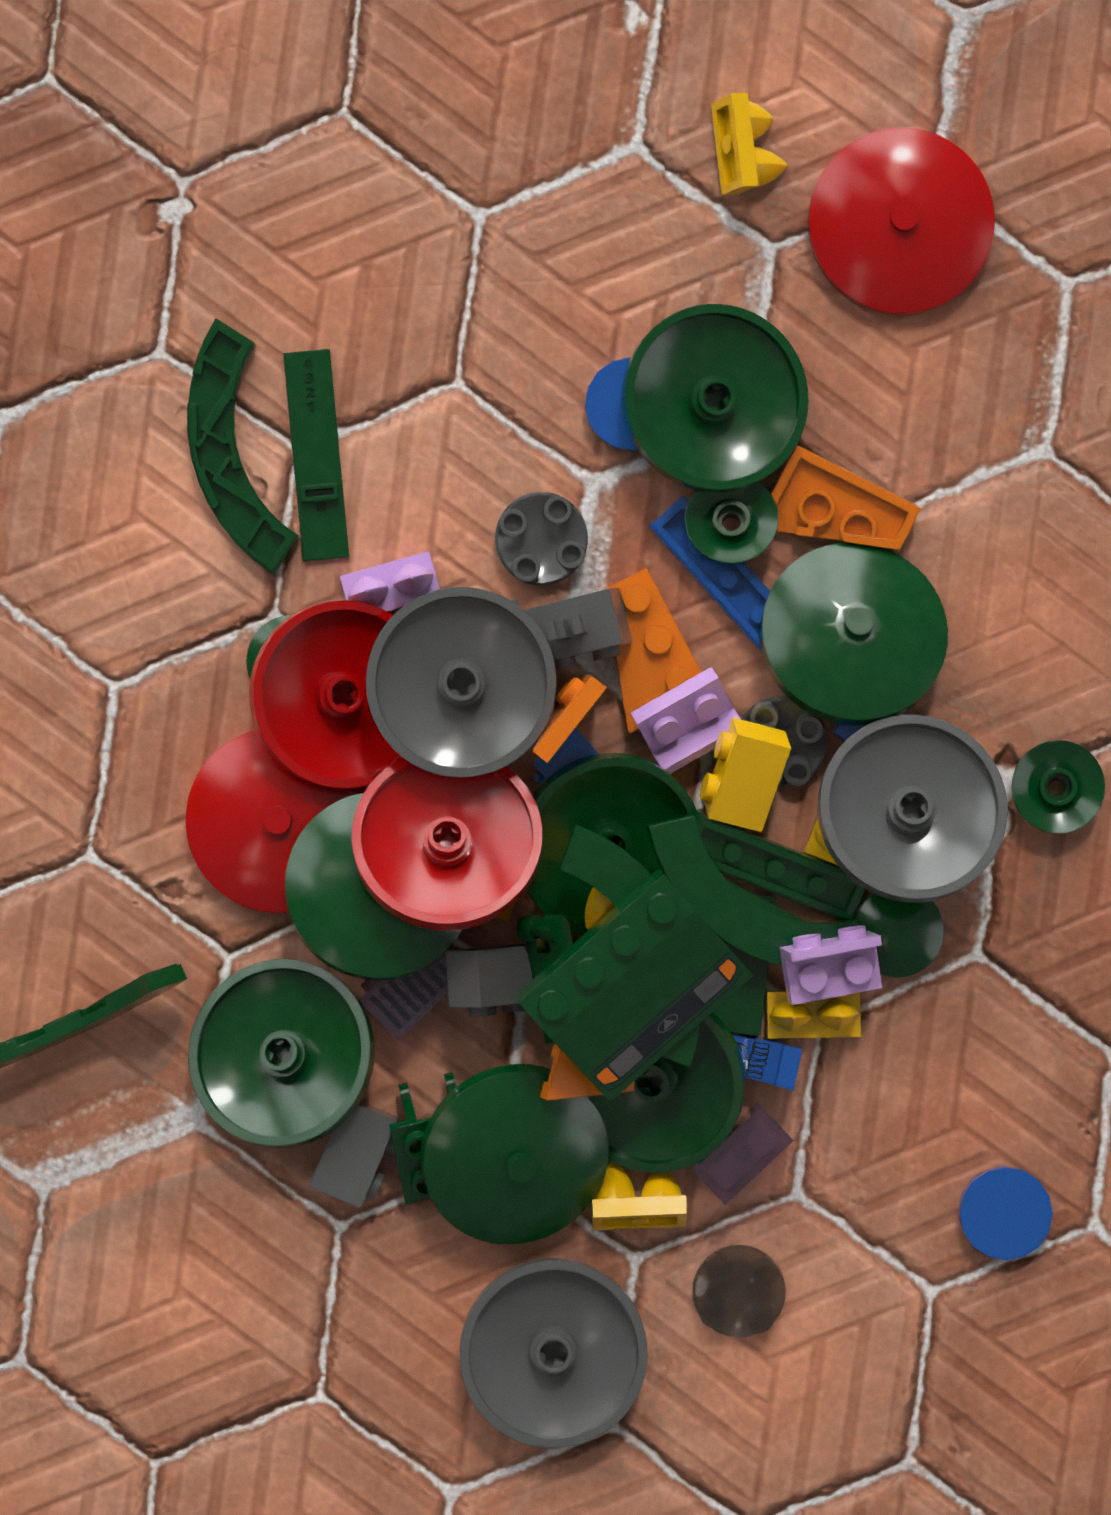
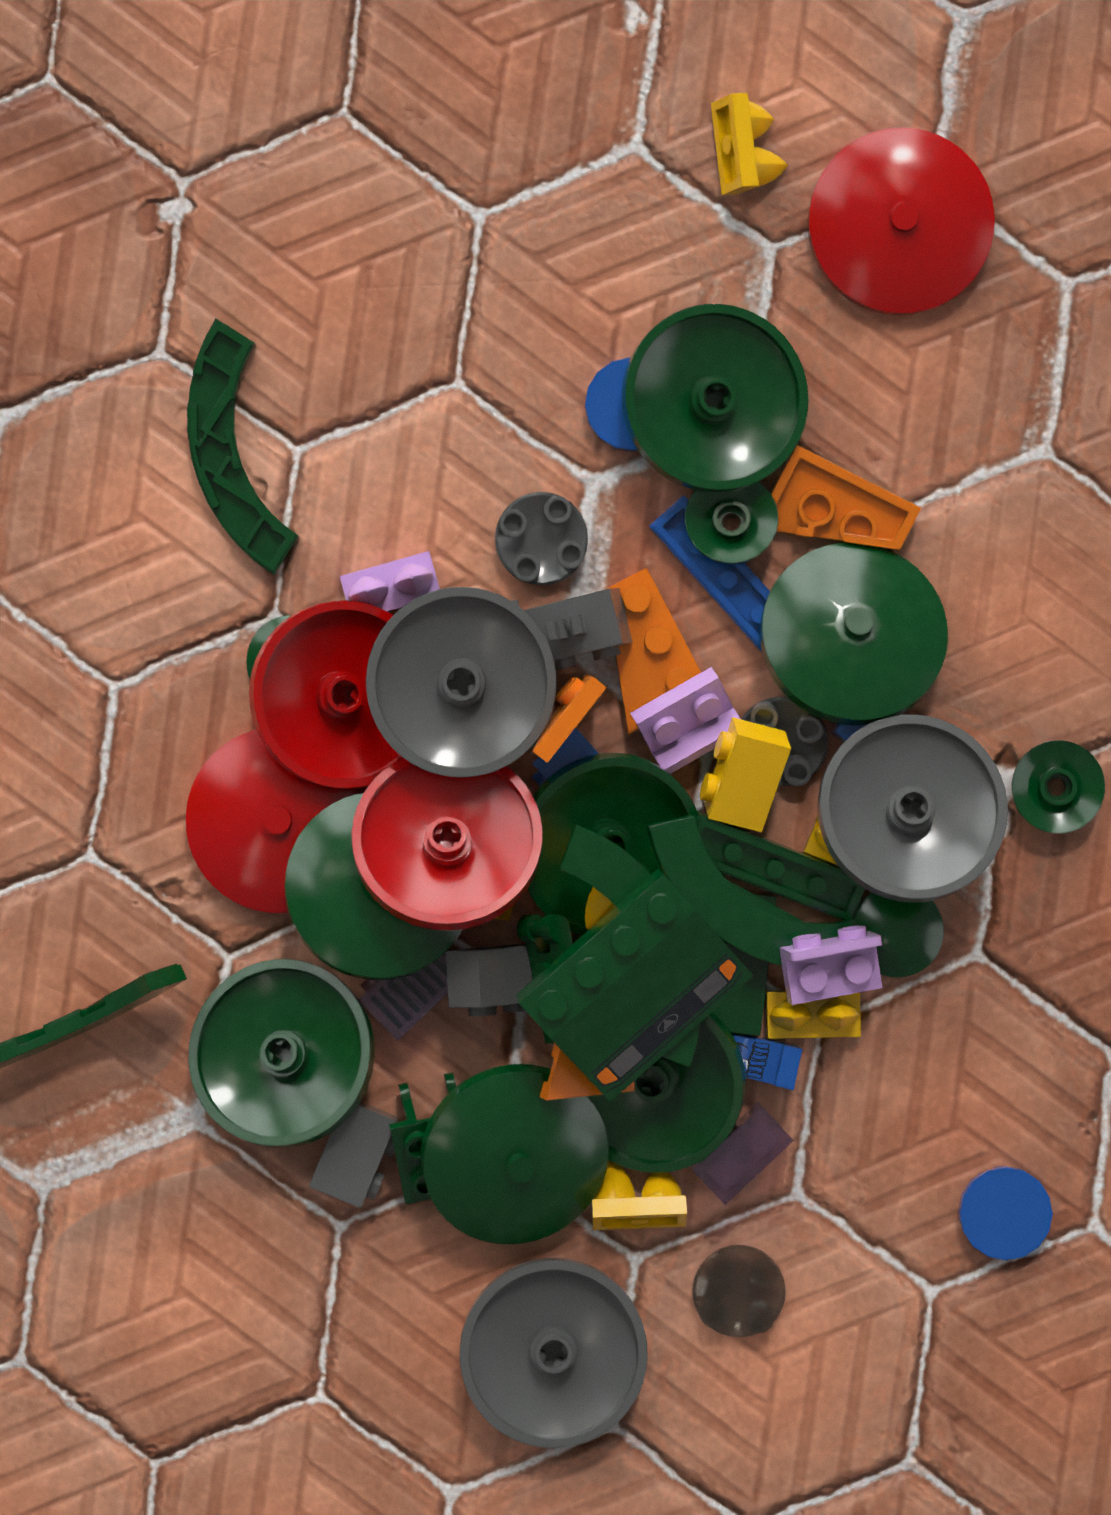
(316, 455): dark green piece -> none

